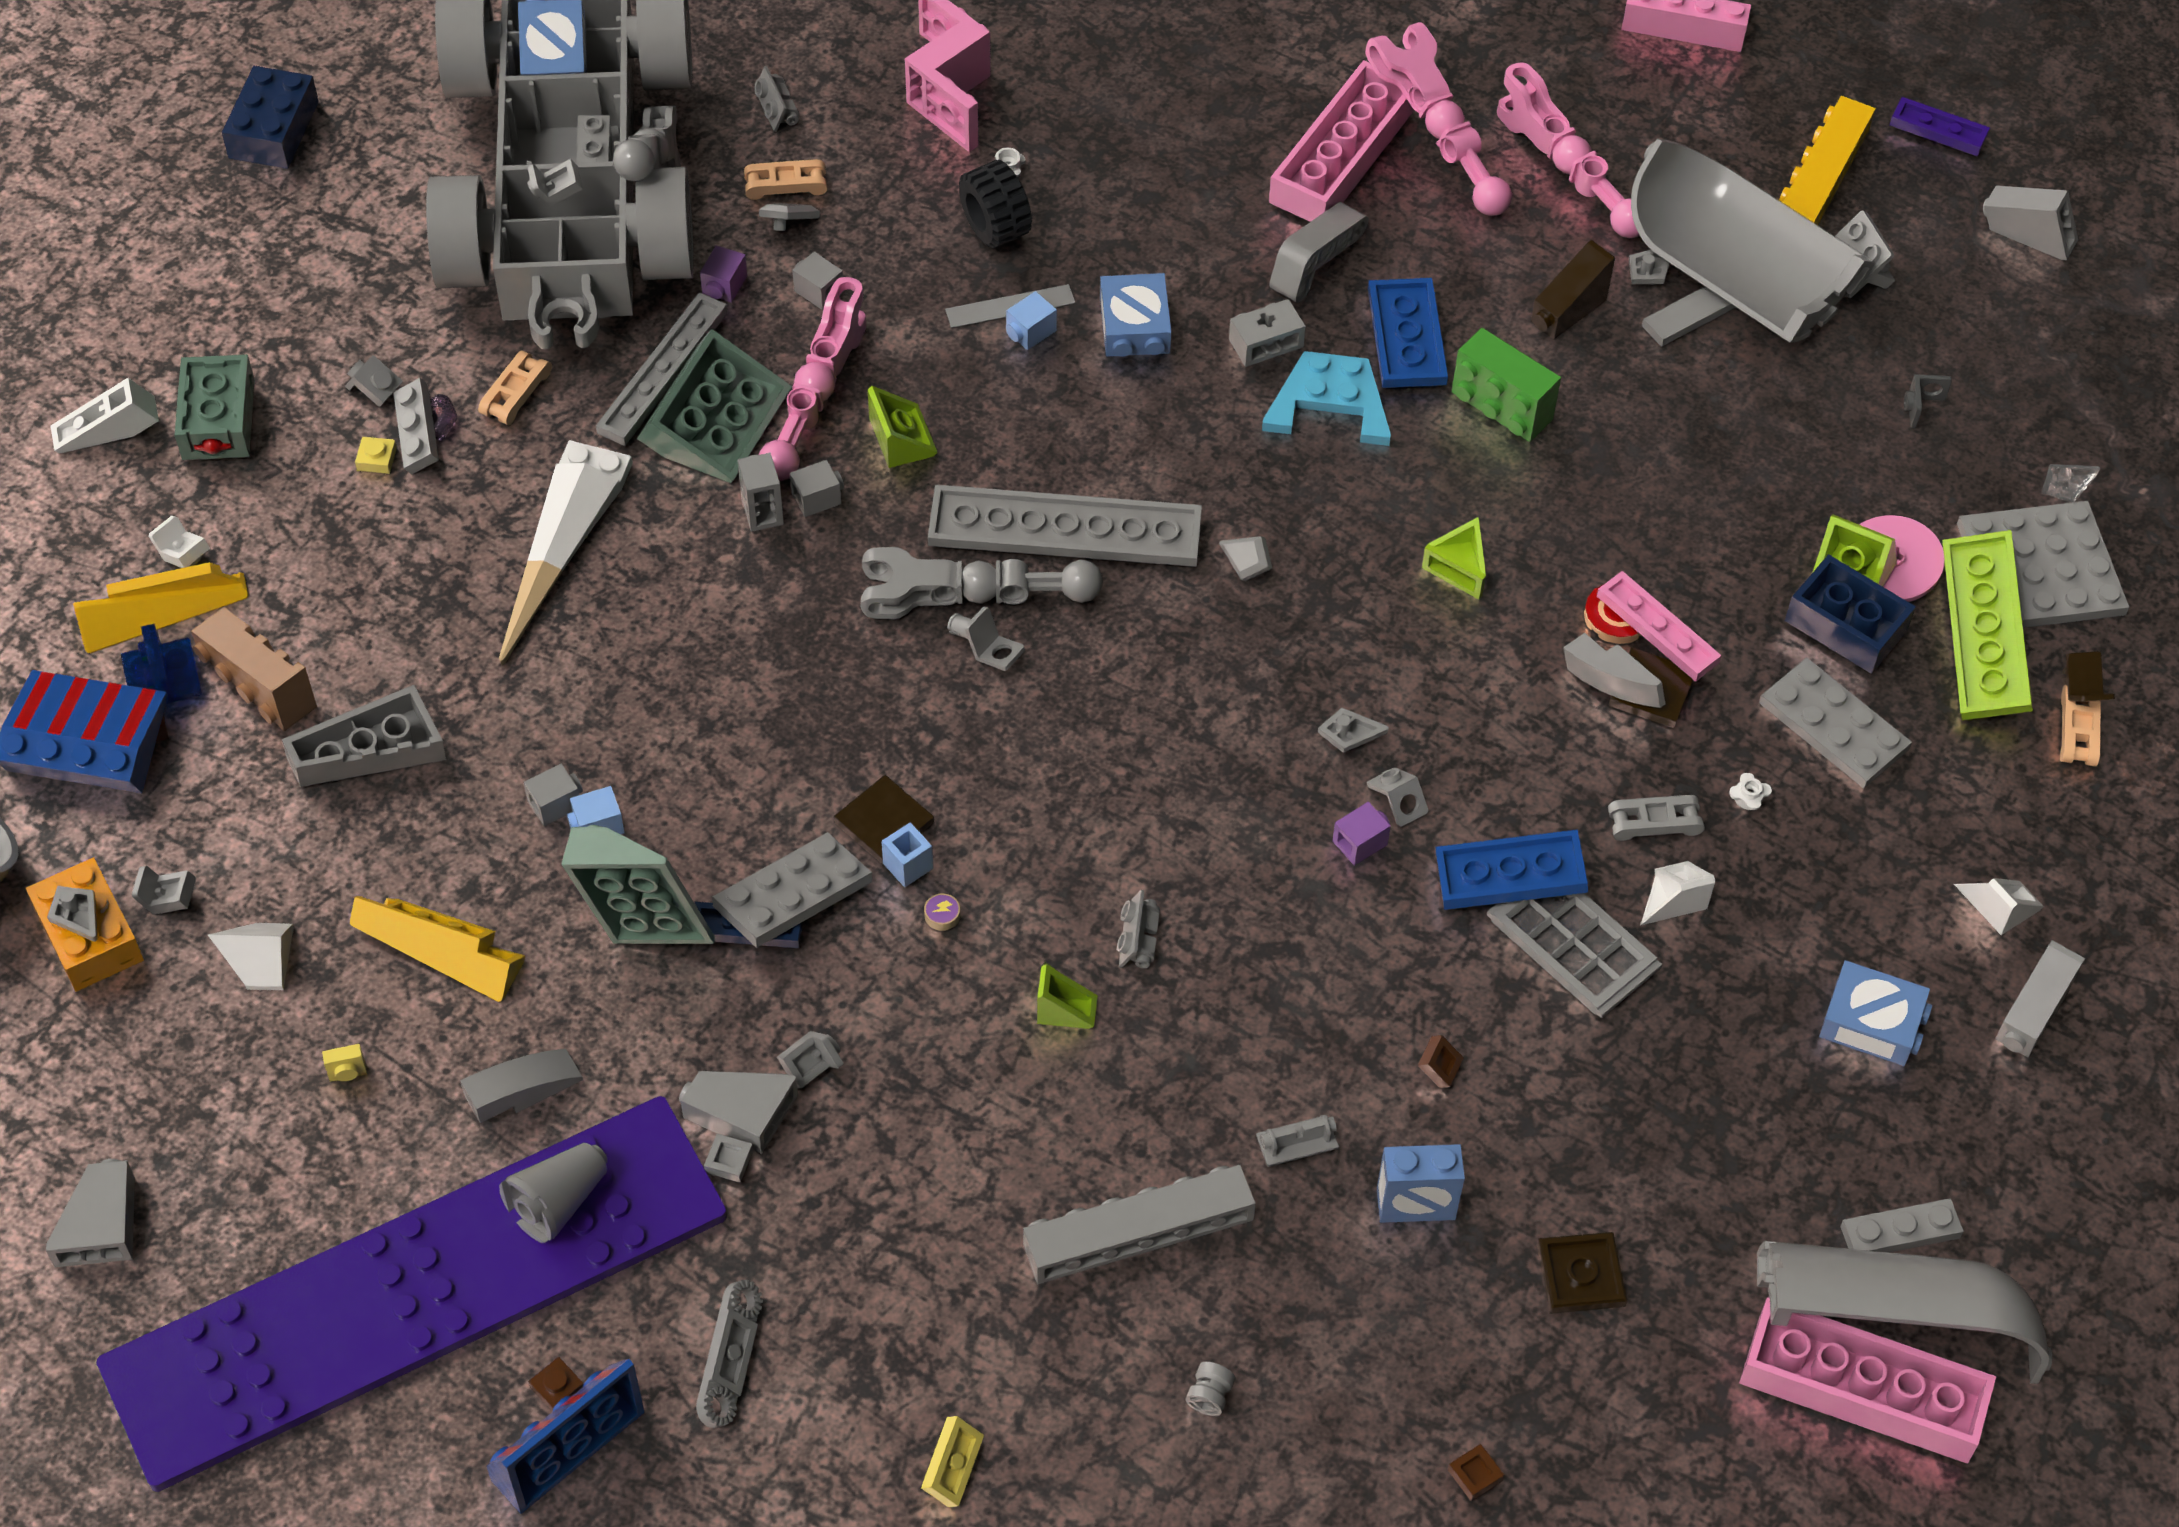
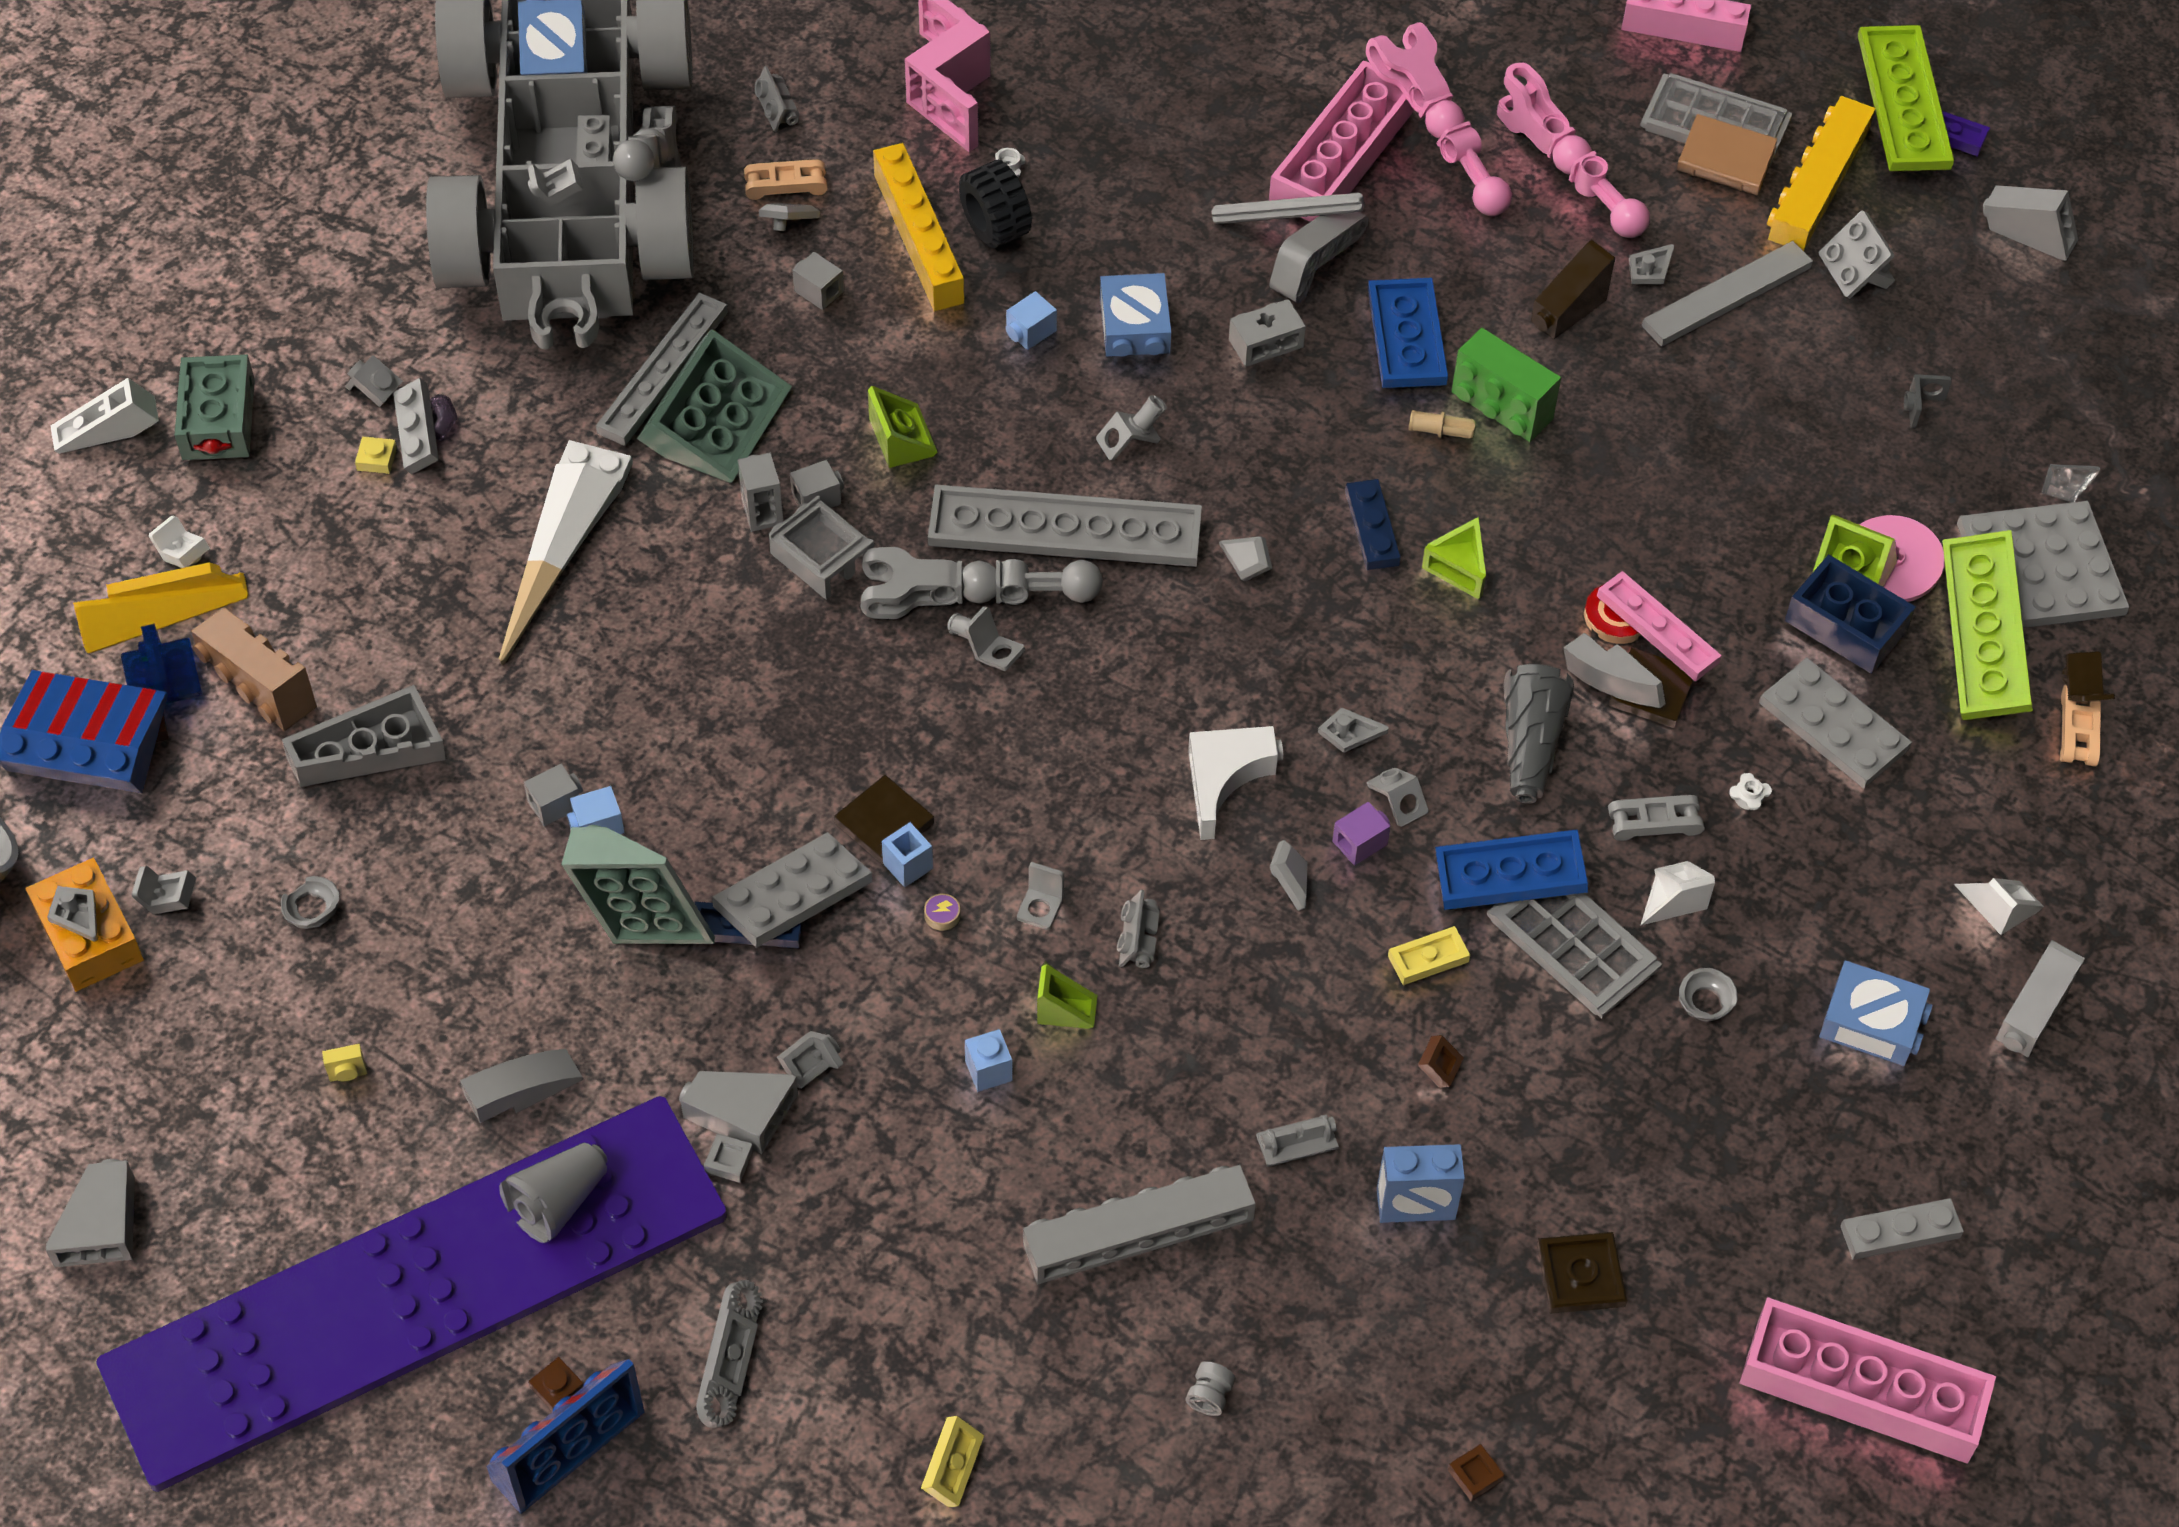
(257, 953): white slope -> none
(270, 117): dark blue brick -> none
(316, 887): none -> light grey piece
(441, 942): yellow wedge -> none
(514, 386): light nougat plate -> none
(723, 274): medium lavender brick -> none
(818, 545): none -> light grey window
(836, 336): bright pink piece -> none
(918, 227): none -> yellow brick
(988, 1060): none -> light blue brick
(997, 307): light grey sticker -> none
(1044, 886): none -> light grey bracket
(1132, 426): none -> light grey bracket
(1225, 762): none -> white arch
(1288, 208): none -> light grey axle
(1291, 872): none -> light grey piece
(1334, 386): medium azure wing -> none
(1372, 524): none -> dark blue plate
(1429, 955): none -> light yellow plate
(1442, 424): none -> tan axle
(1534, 719): none -> dark grey cone
(1681, 99): none -> clear piece
(1711, 980): none -> light grey piece
(1727, 154): none -> medium nougat piece
(1742, 241): light grey panel -> none
(1900, 1291): light grey panel -> none
(1905, 98): none -> lime plate

